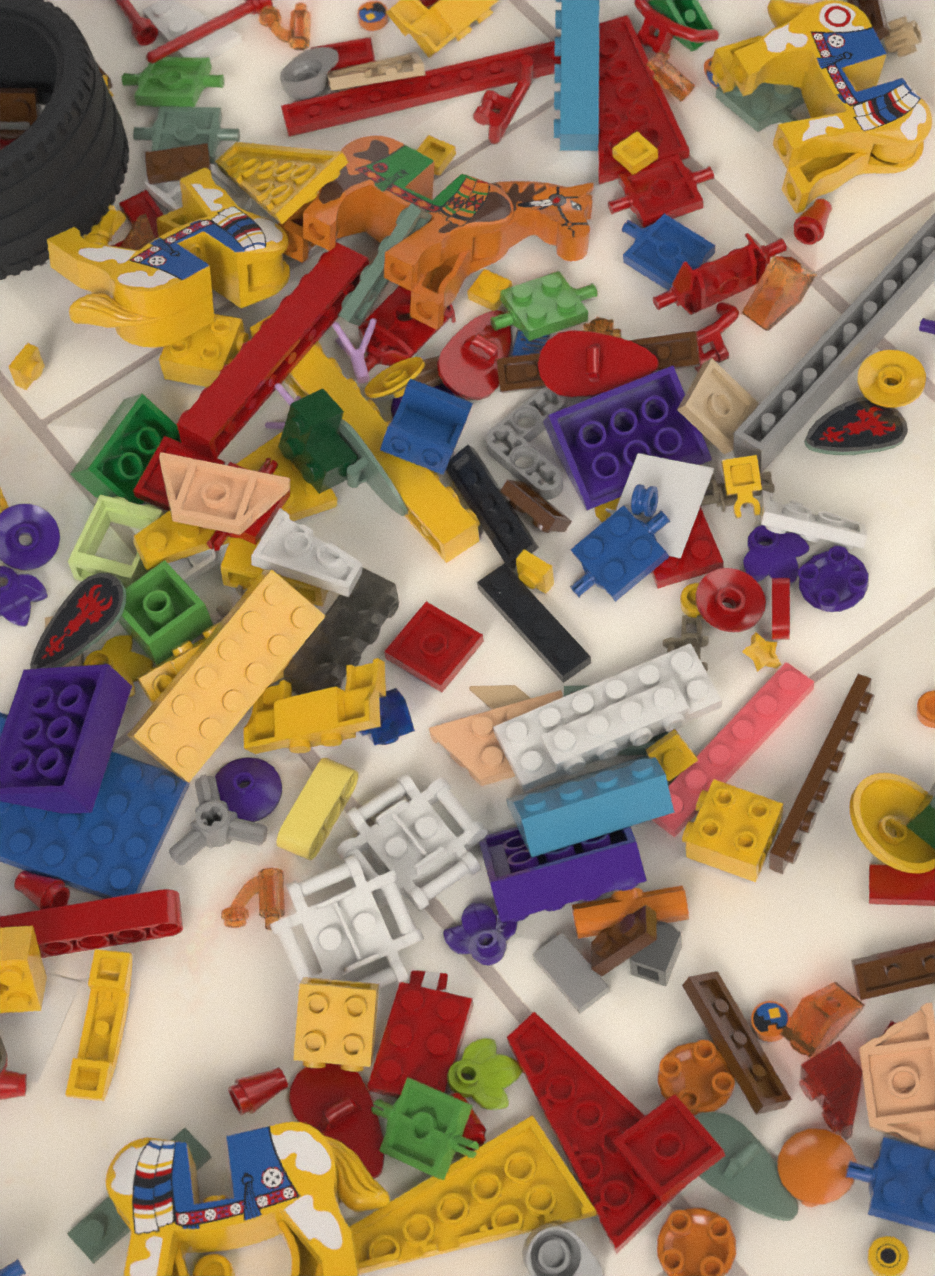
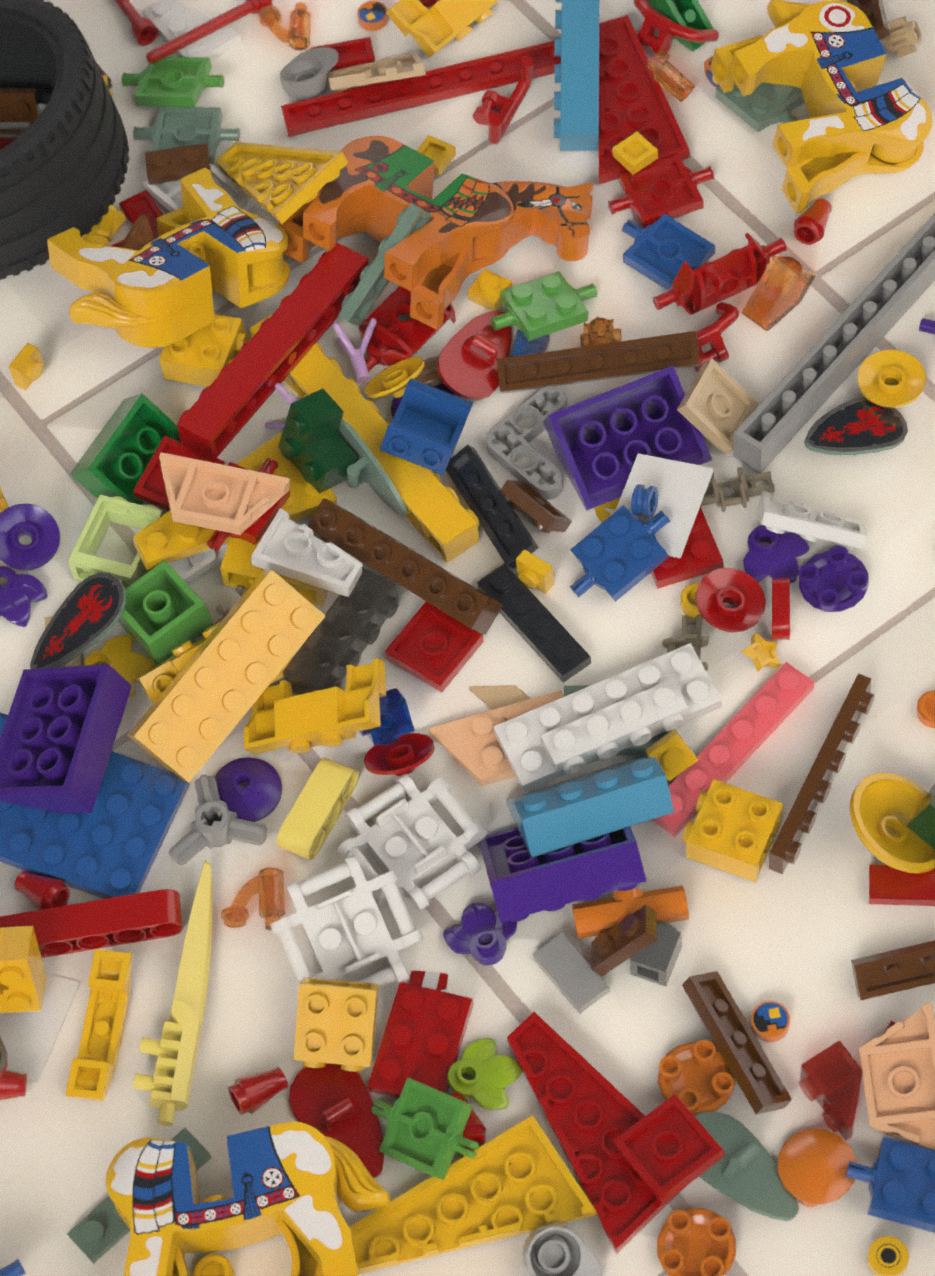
(181, 1035): none -> light yellow piece
(399, 756): none -> red dish
(405, 566): none -> reddish brown brick
(592, 363): red shield -> none
(741, 479): yellow plate -> none
(821, 1019): clear orange slope -> none

